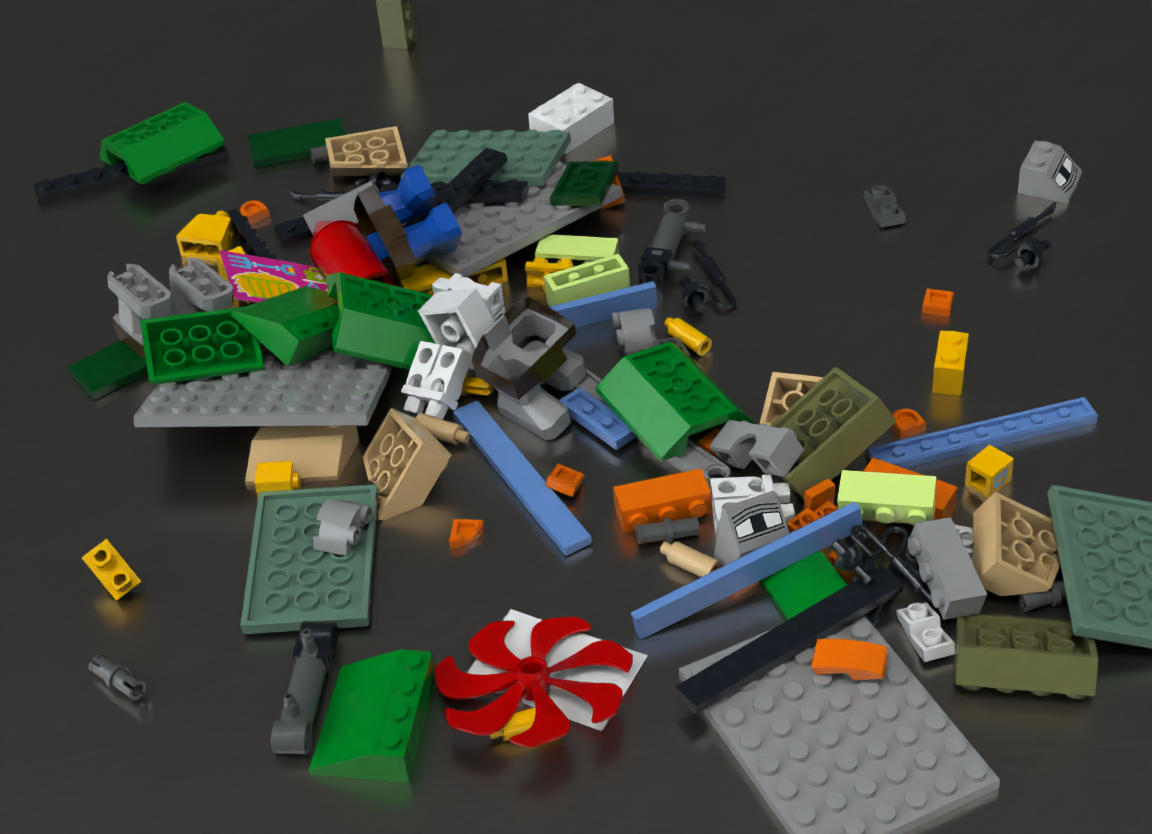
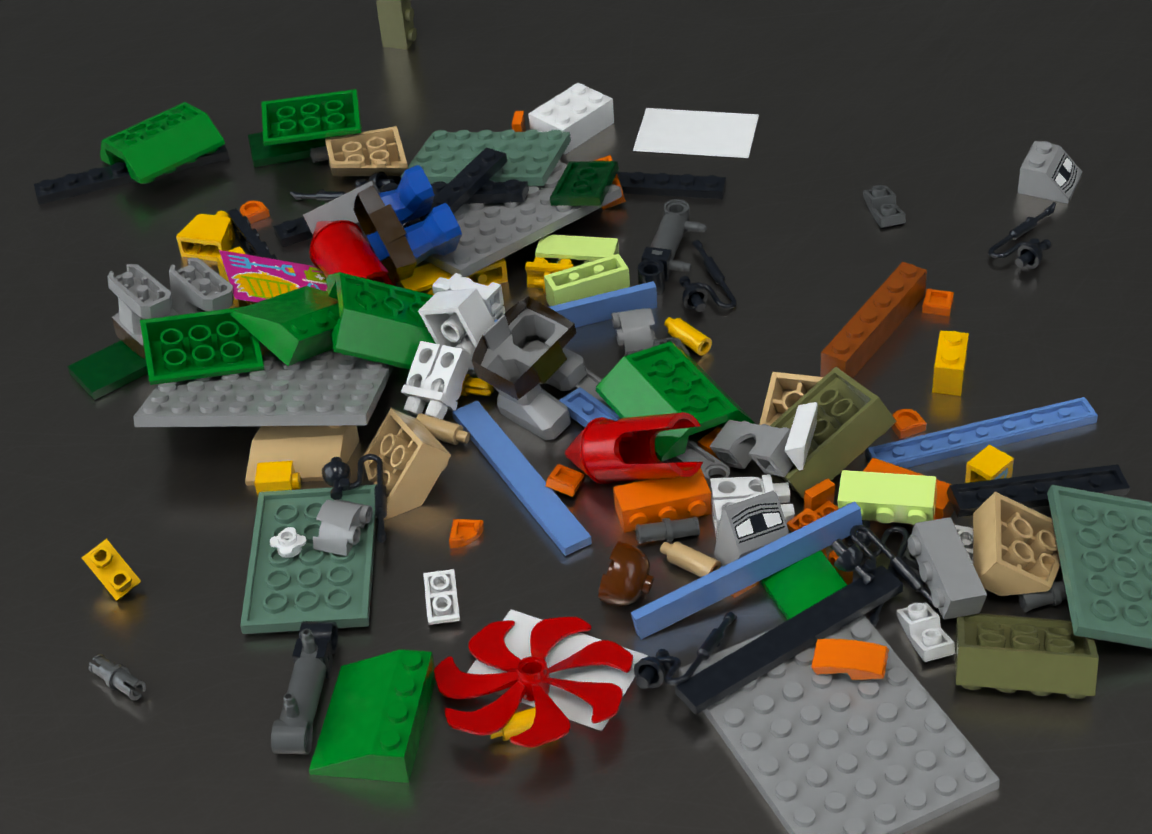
(288, 542): none -> white plate
(311, 117): none -> green slope
(338, 474): none -> black piece
(441, 597): none -> white slope
(518, 122): none -> orange tile
(626, 448): none -> red piece
(626, 576): none -> reddish brown cylinder
(652, 671): none -> black piece
(696, 133): none -> white sticker
(802, 434): none -> white slope
(875, 321): none -> dark orange brick
(1033, 489): none -> black plate

